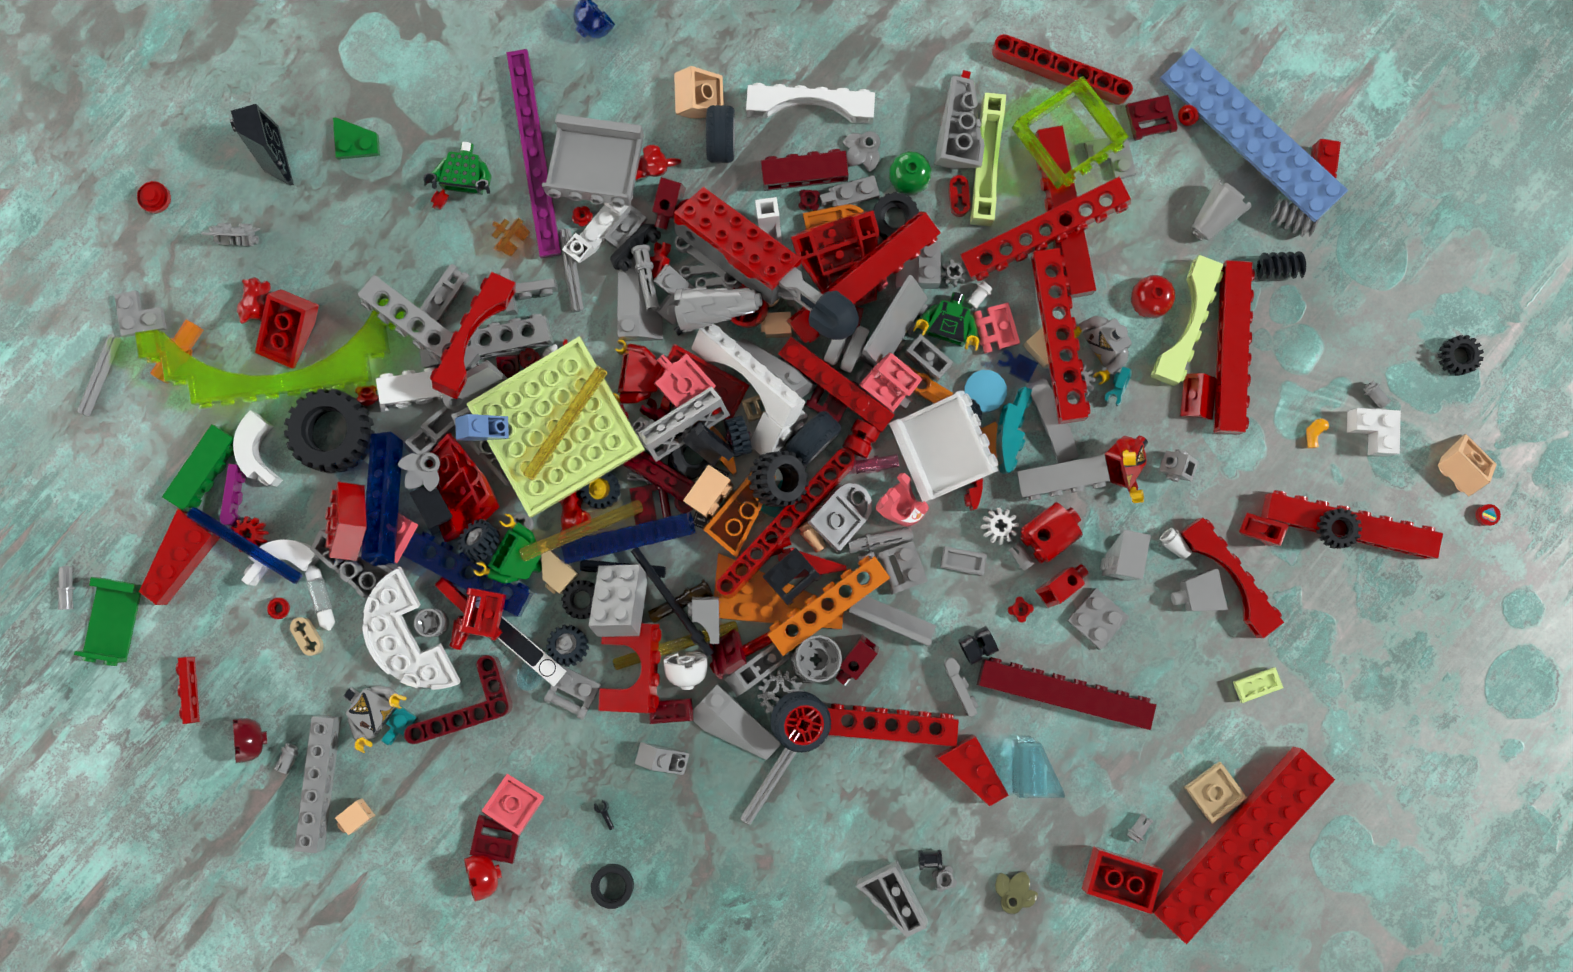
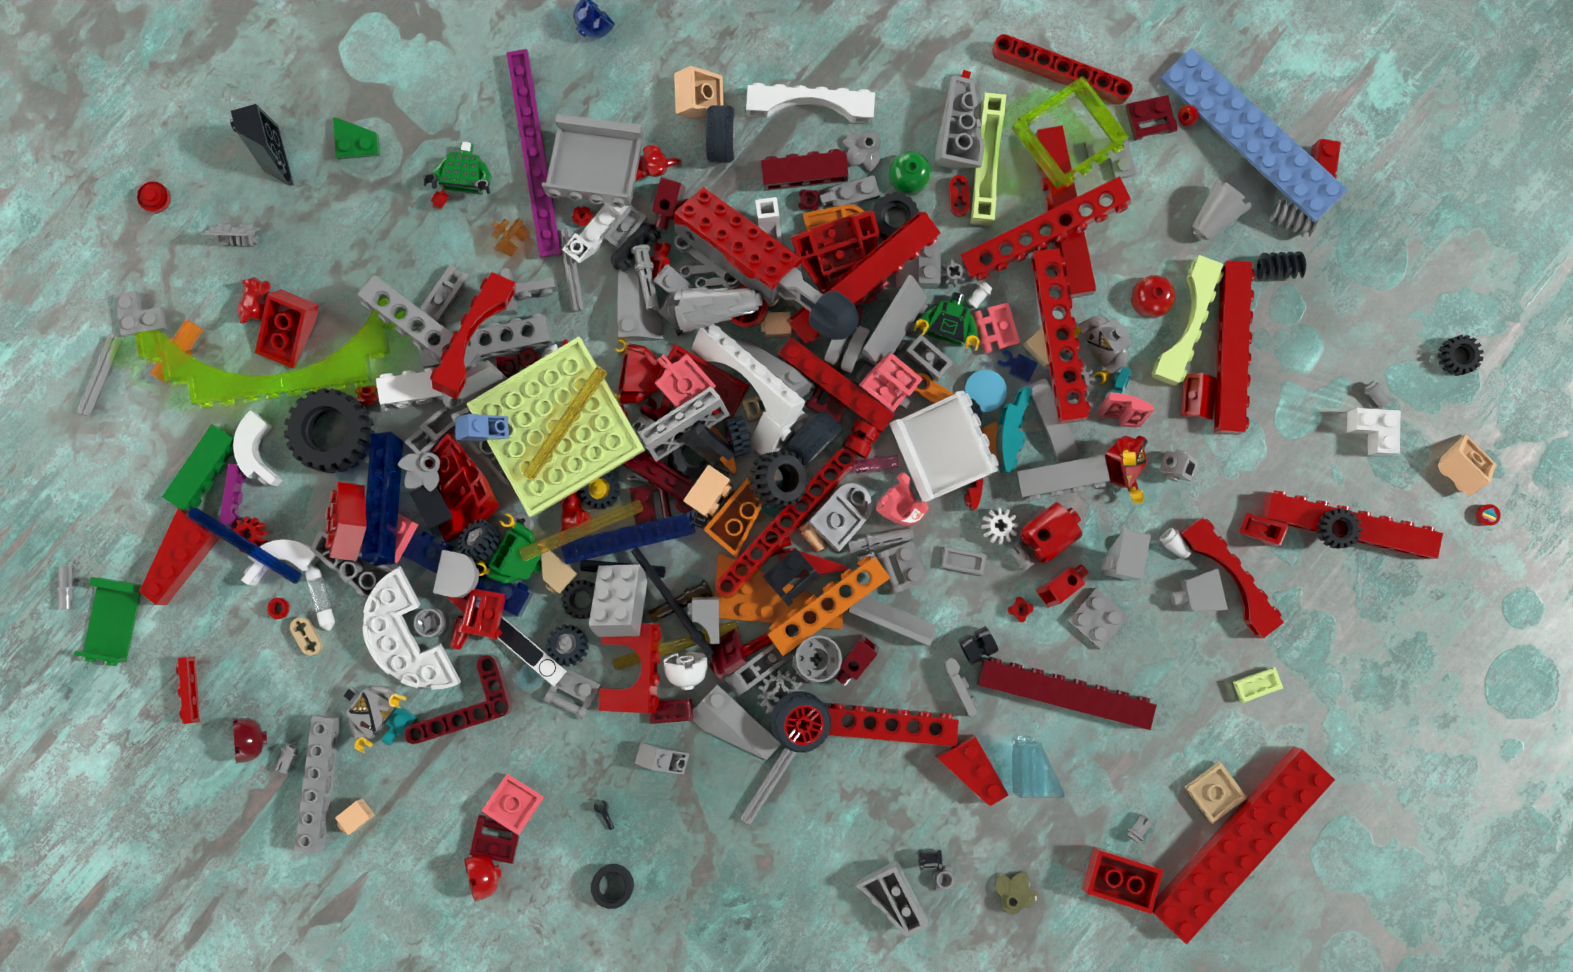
(455, 575): none -> light grey tile
(1129, 409): none -> coral slope
(1314, 431): light orange arm -> none

